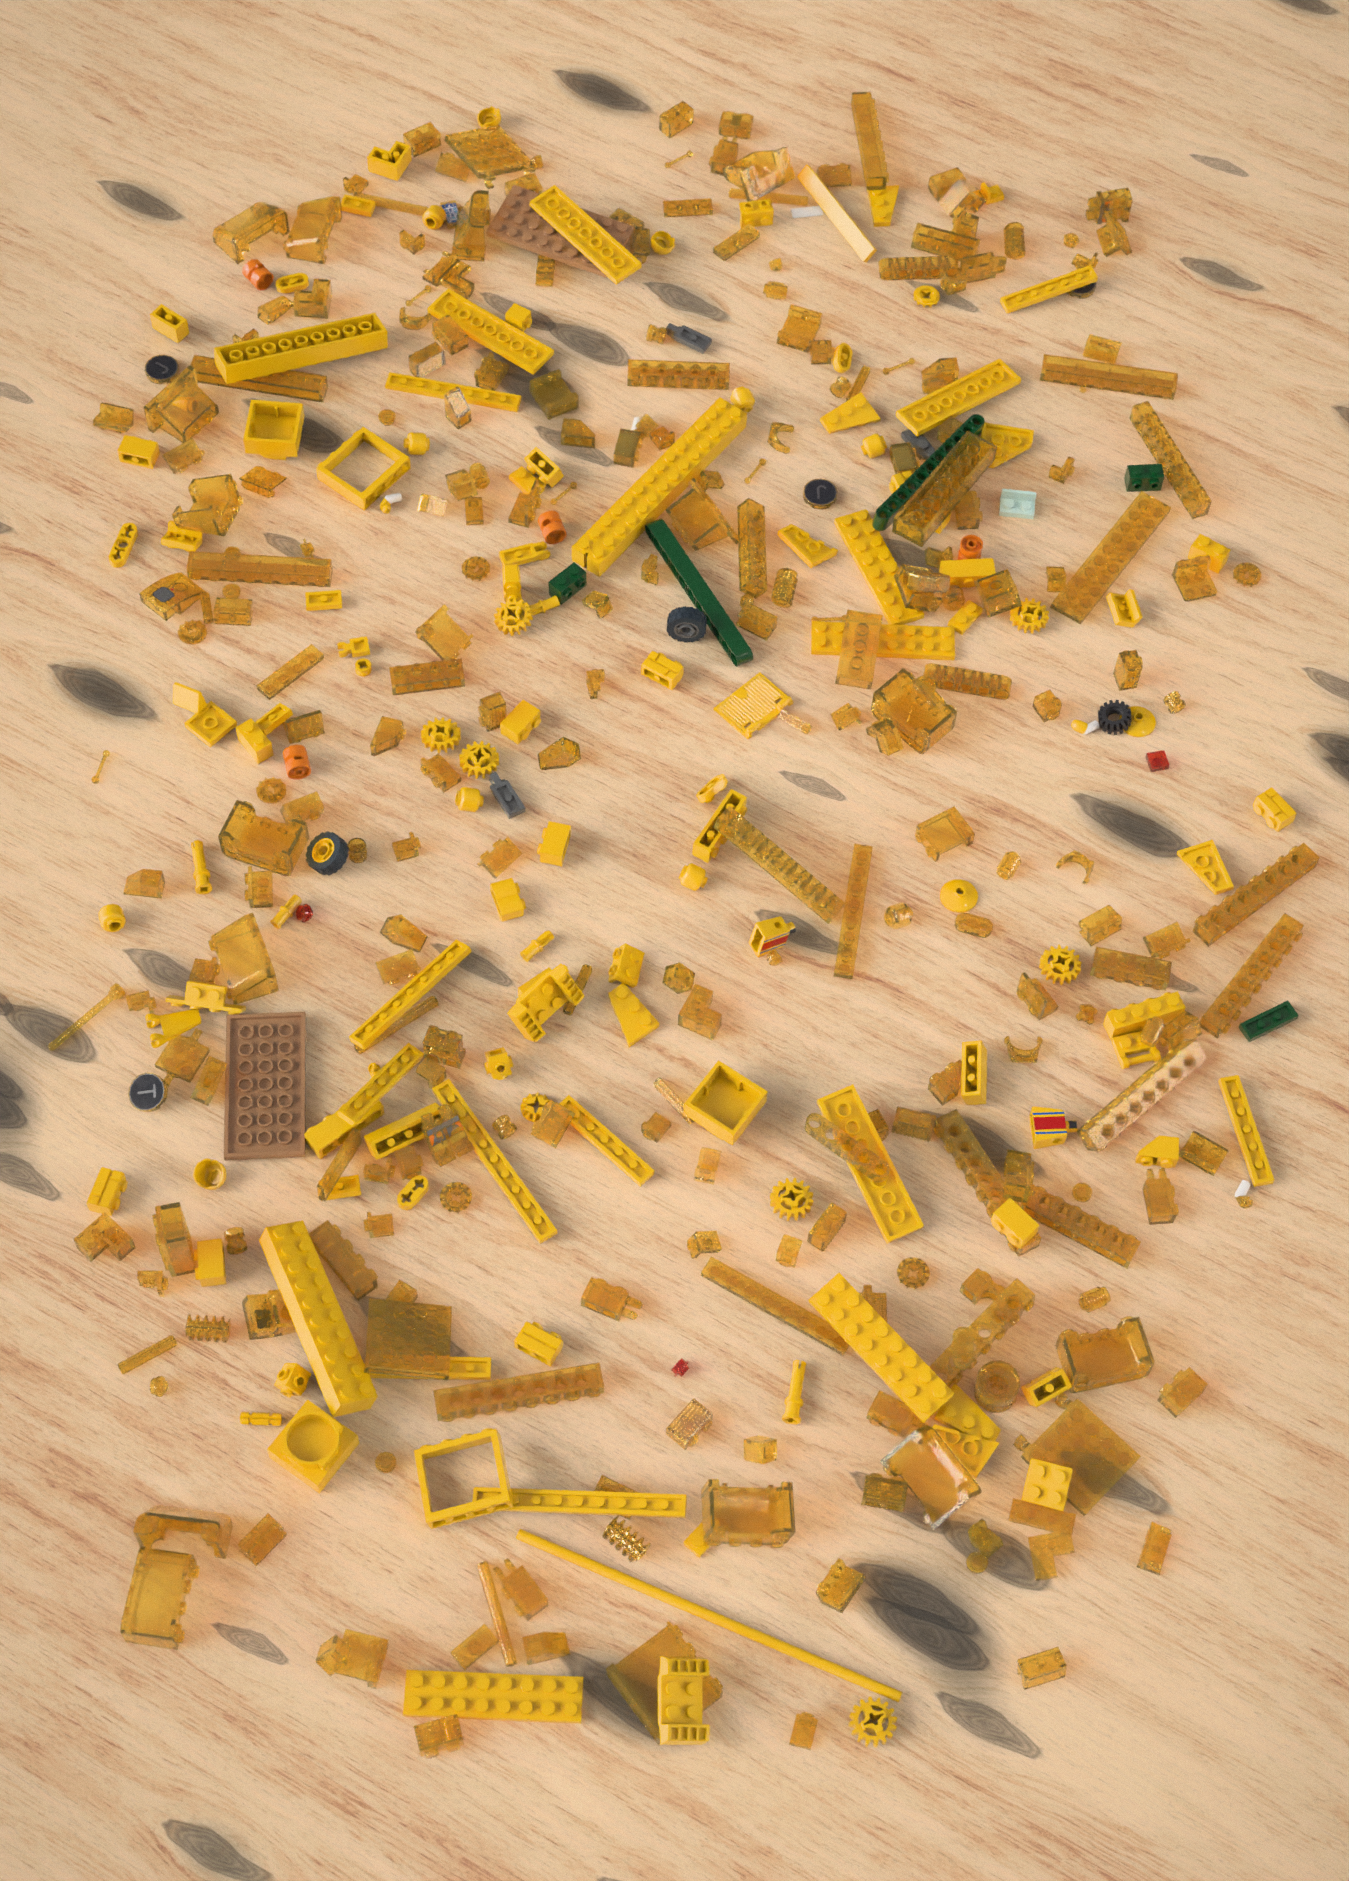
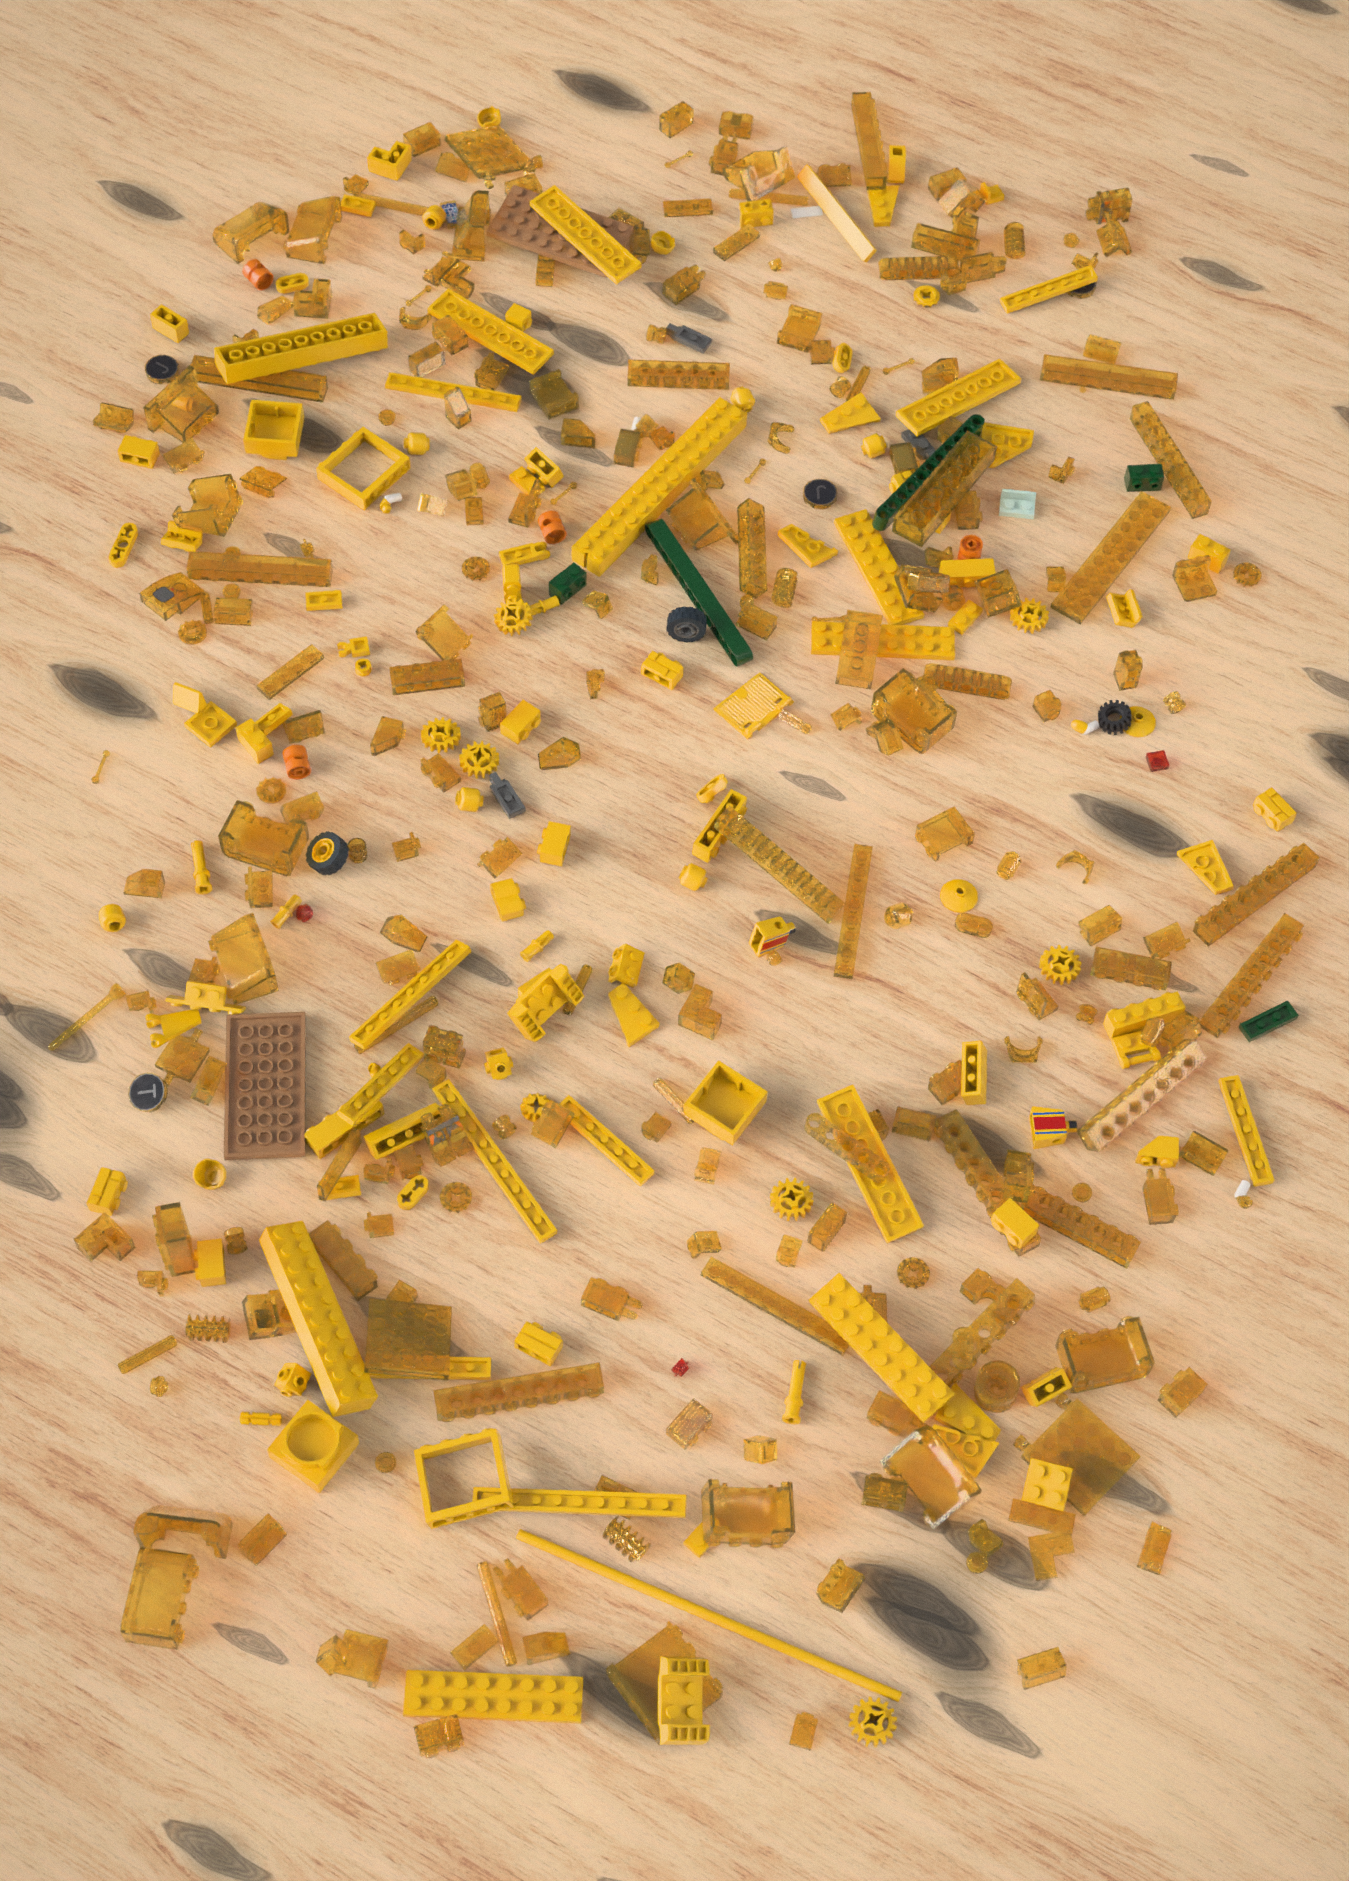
(682, 284): none -> clear yellow hinge
(896, 163): none -> yellow slope

